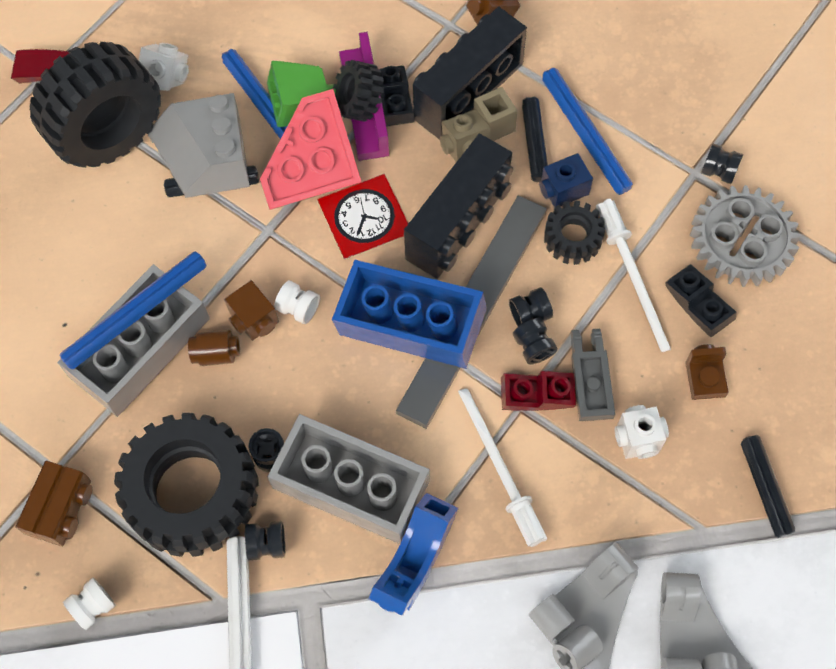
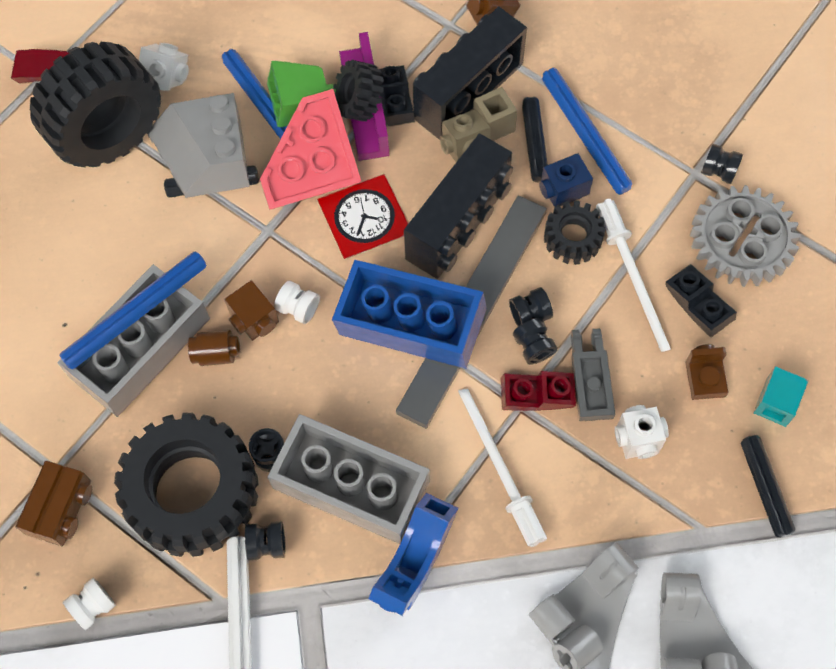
(781, 396): none -> teal panel

